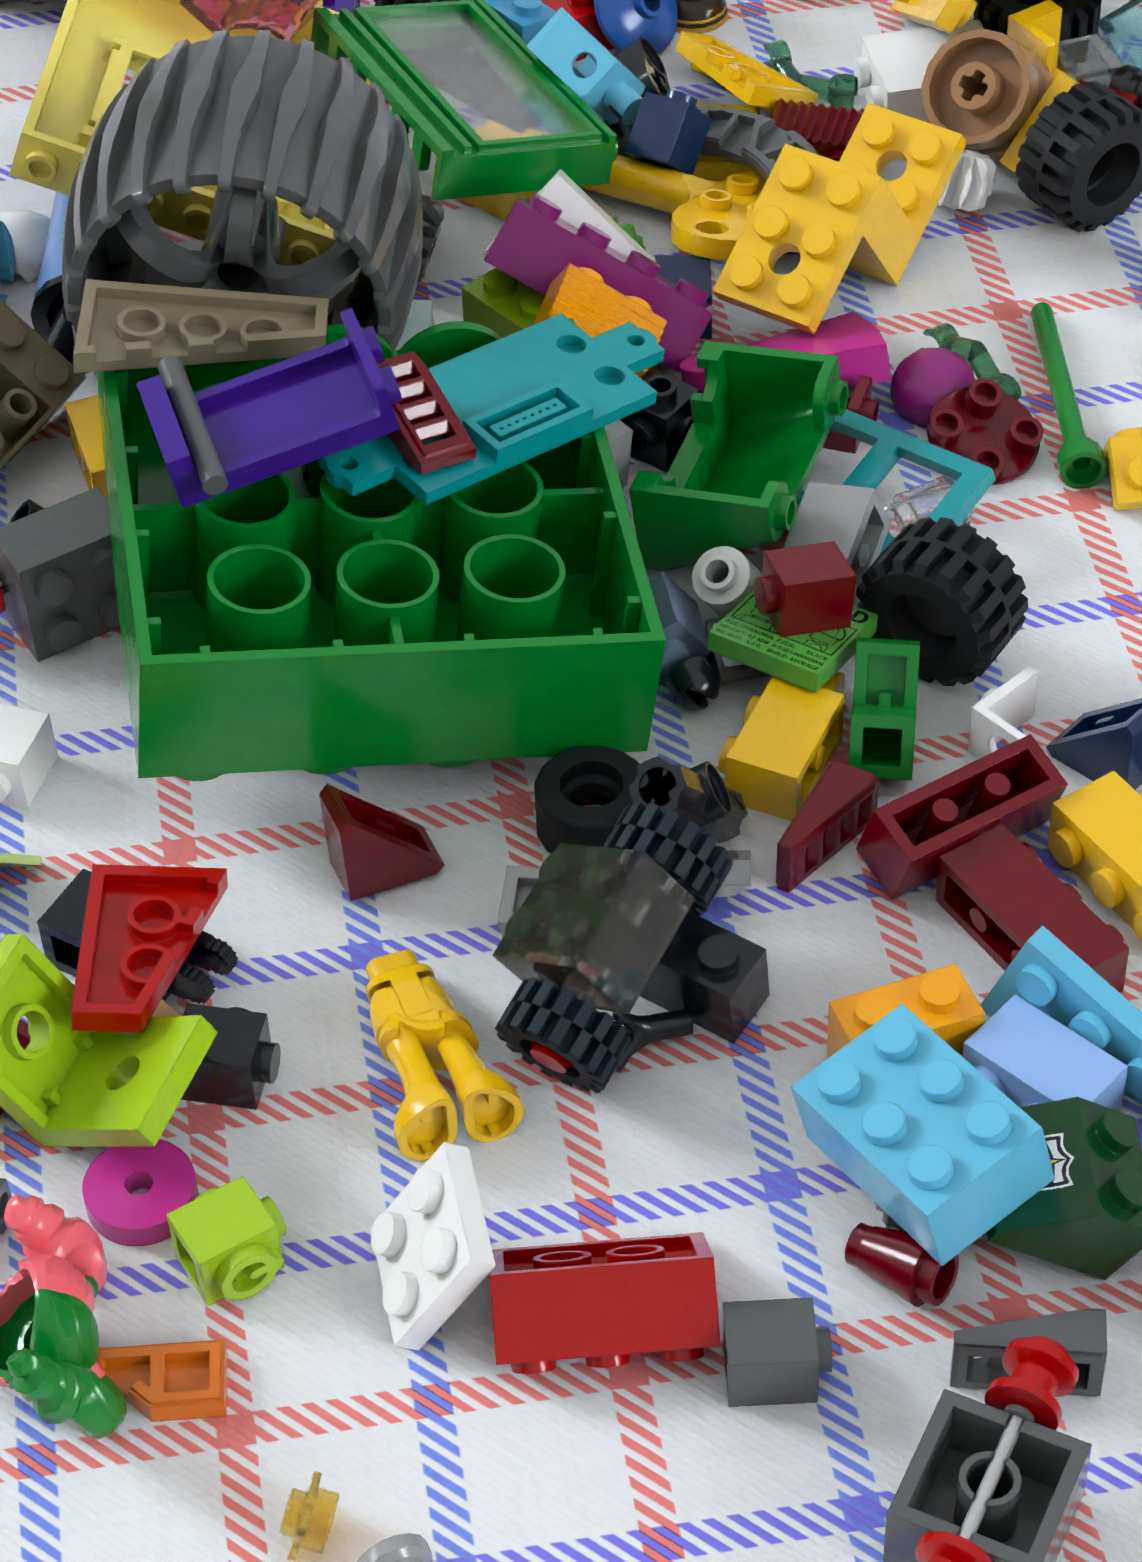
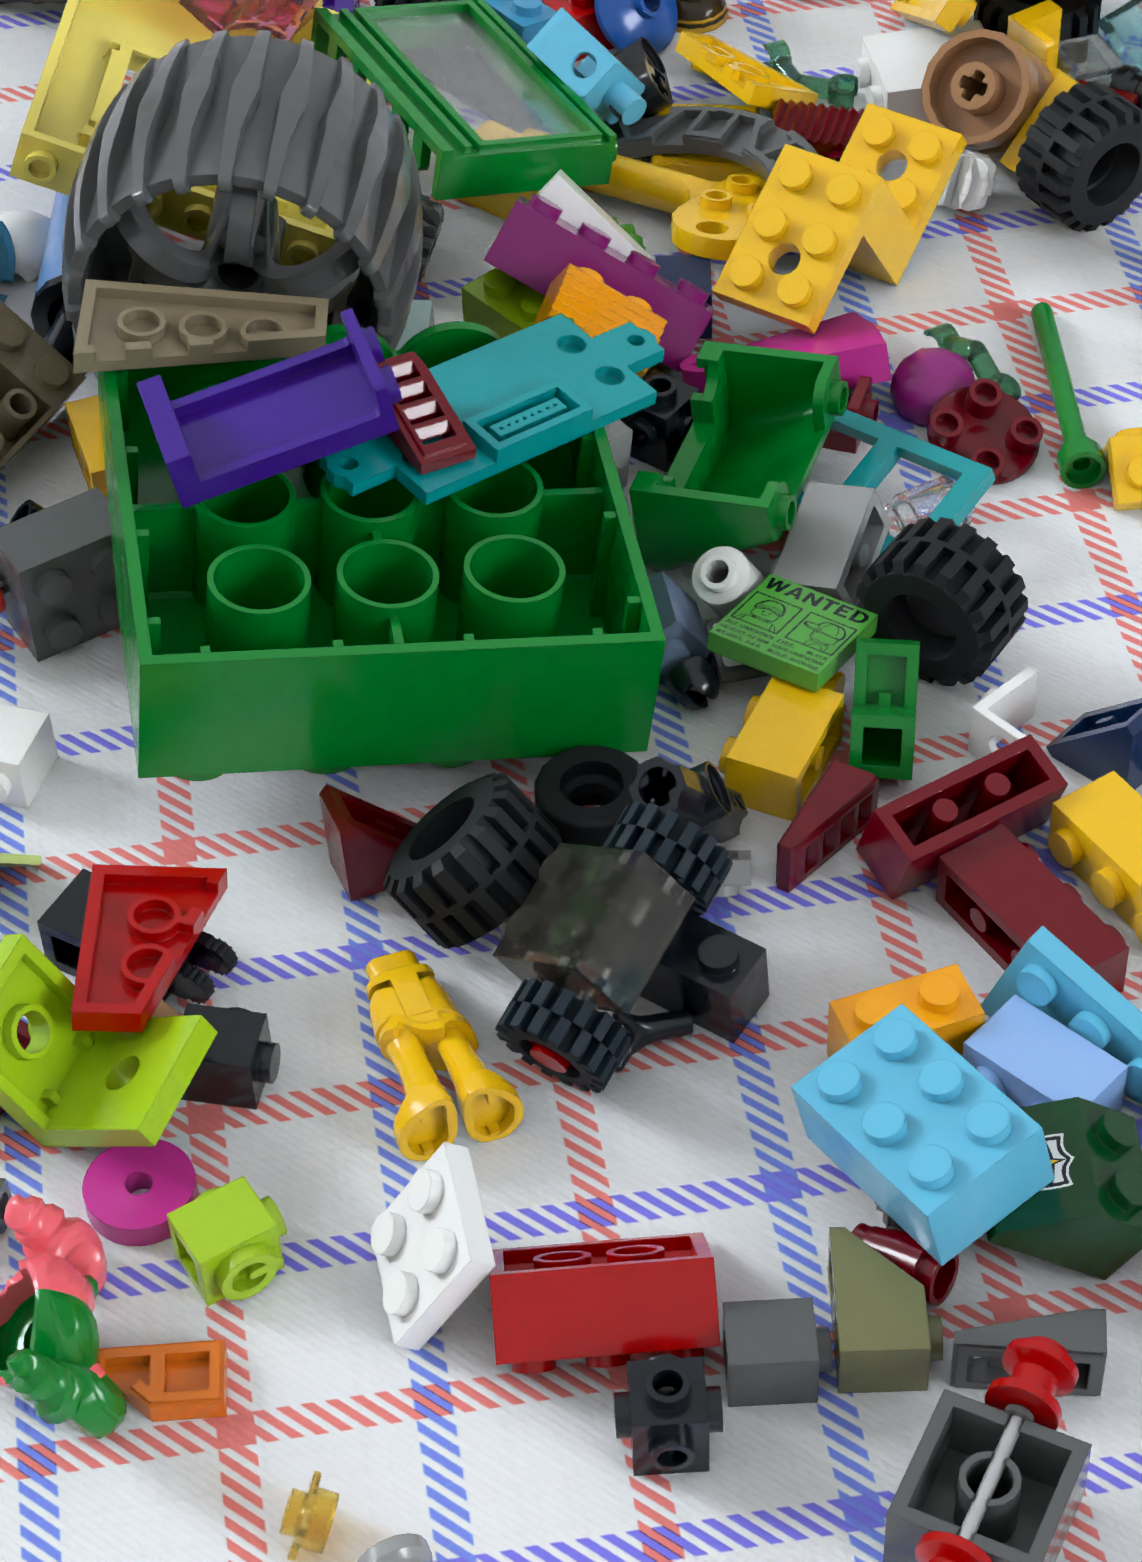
(192, 425): dark grey bar -> none
(471, 860): none -> black tyre
(668, 1414): none -> black brick
(669, 131): dark blue brick -> none
(806, 589): dark red brick -> none
(878, 1320): none -> olive slope

